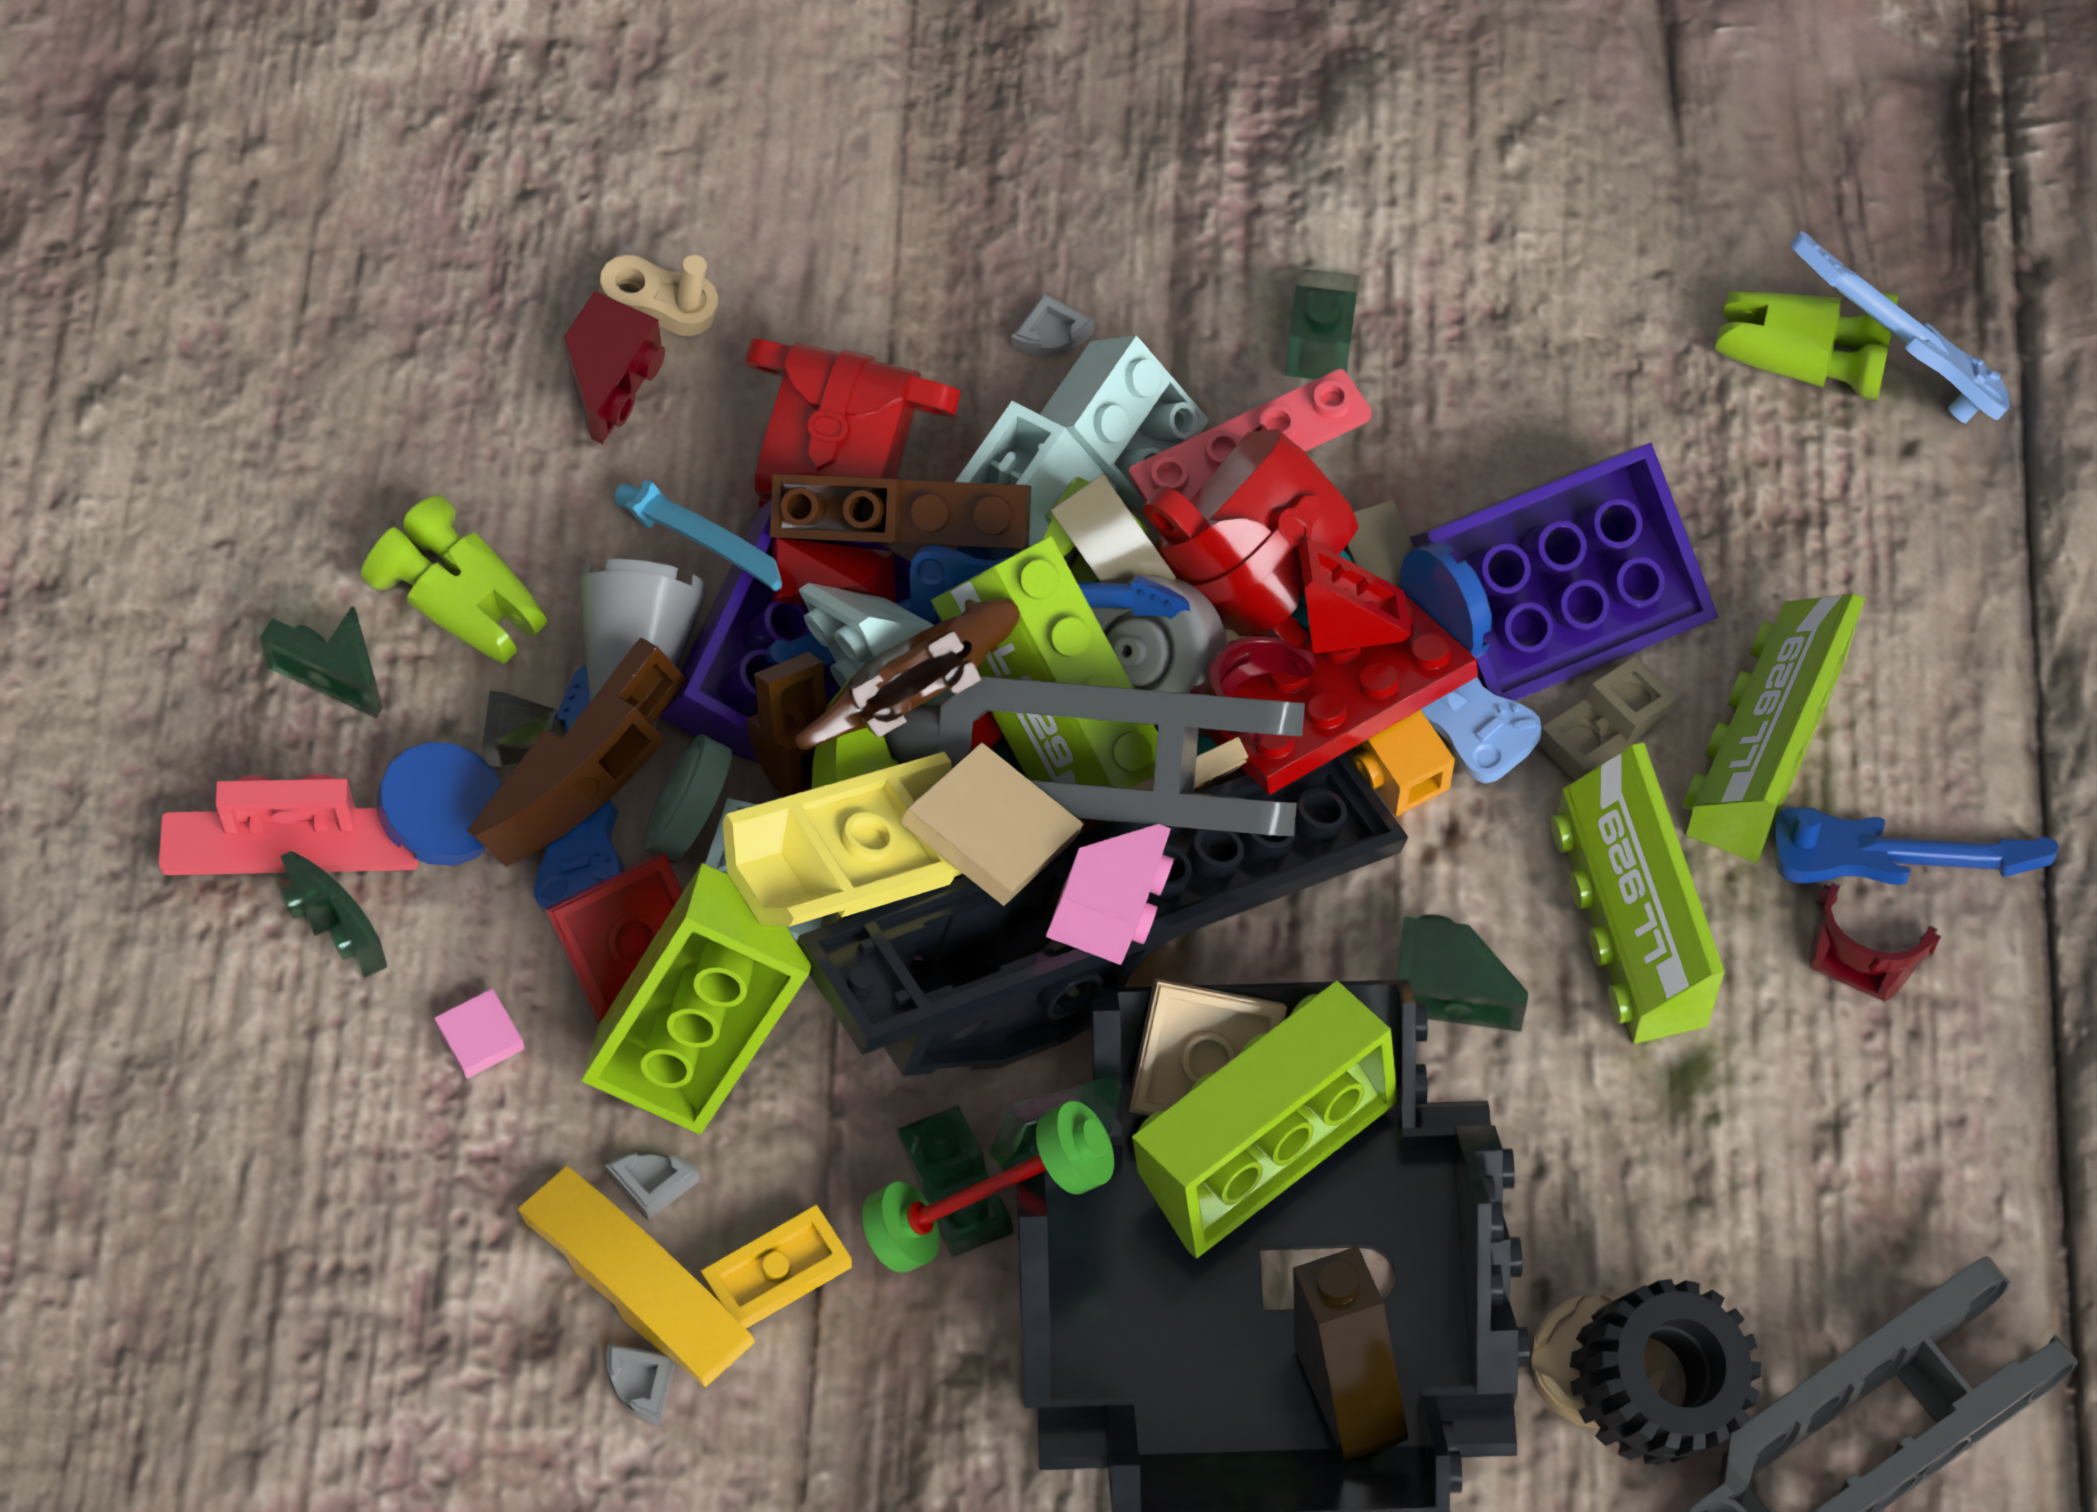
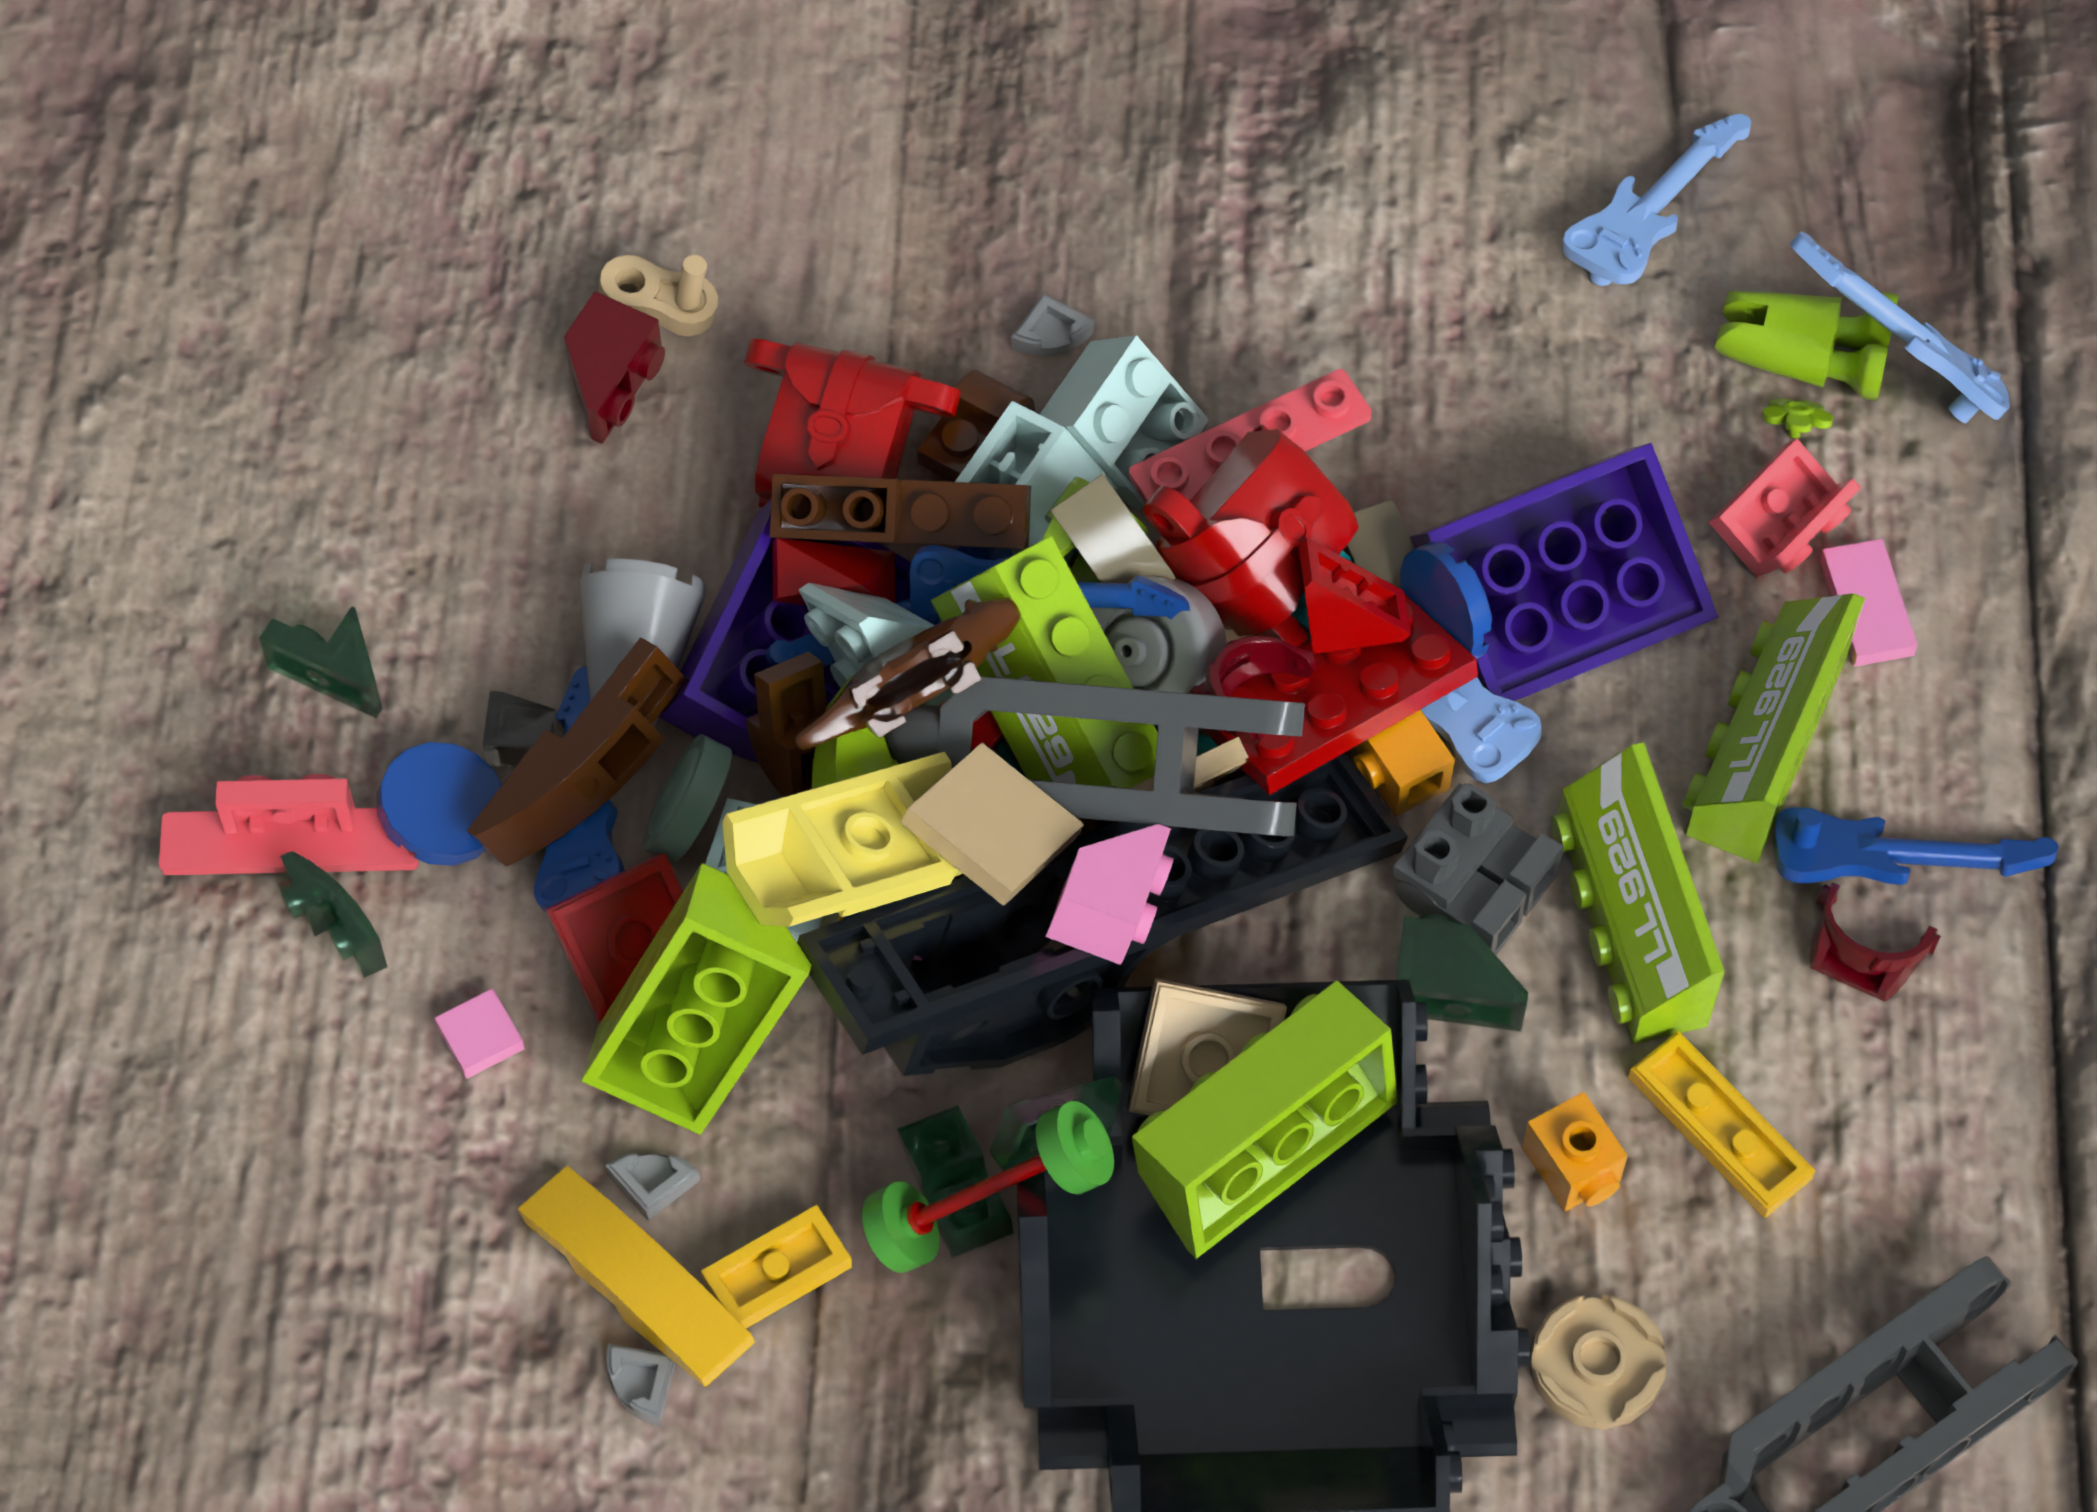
(466, 594): lime piece -> none
(651, 506): medium azure sword -> none
(959, 437): none -> reddish brown brick
(1321, 323): clear green slope -> none
(1348, 1352): dark brown slope -> none
(1476, 867): none -> dark grey hips
(1575, 1153): none -> light orange brick
(1608, 720): dark tan slope -> none
(1620, 237): none -> light blue piece
(1709, 1350): black tyre -> none
(1721, 1124): none -> yellow tile
(1783, 510): none -> coral bracket
(1797, 415): none -> lime plant
(1883, 625): none -> bright pink tile

